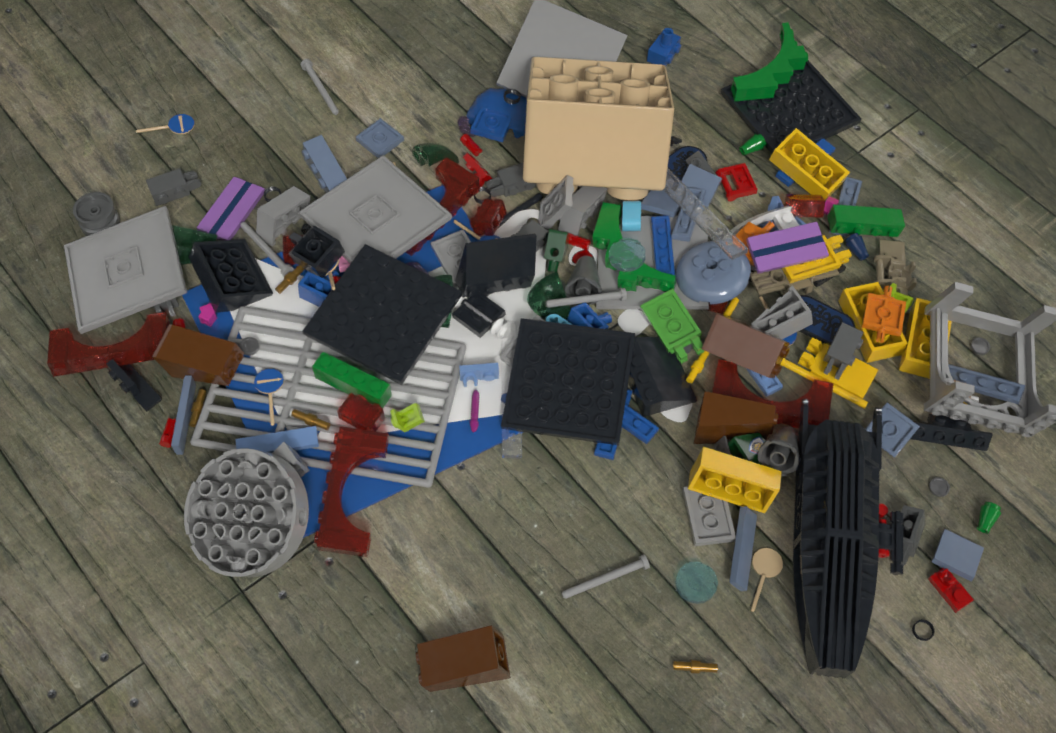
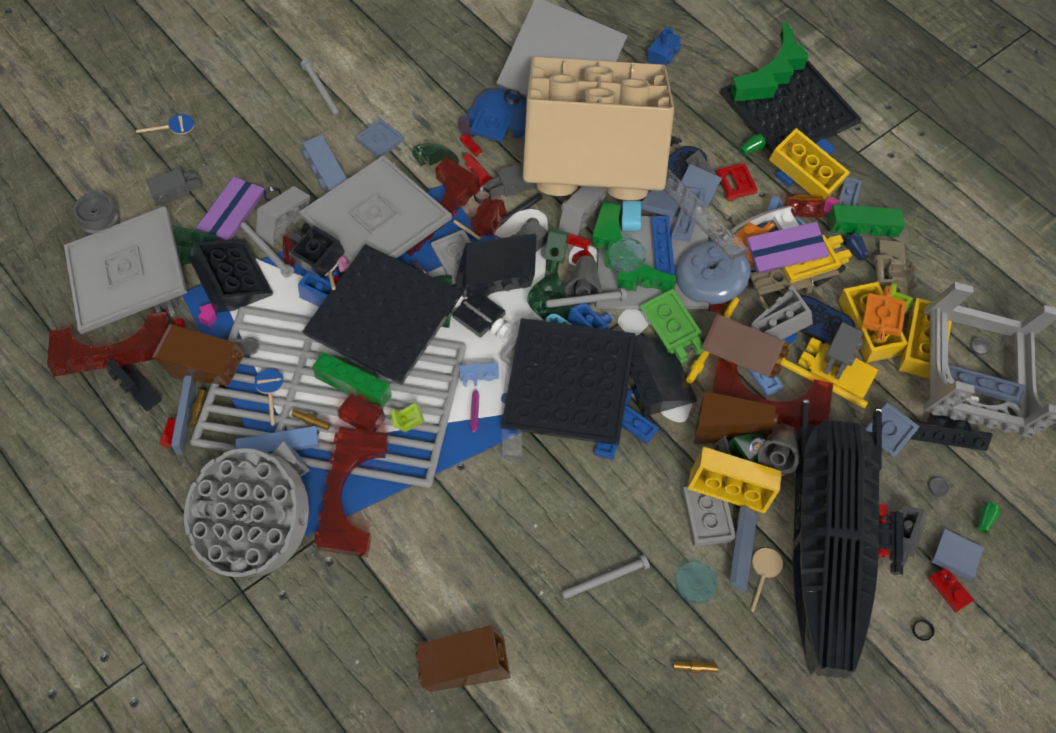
(289, 279): pearl gold bar -> none
(556, 203): light grey plate -> none

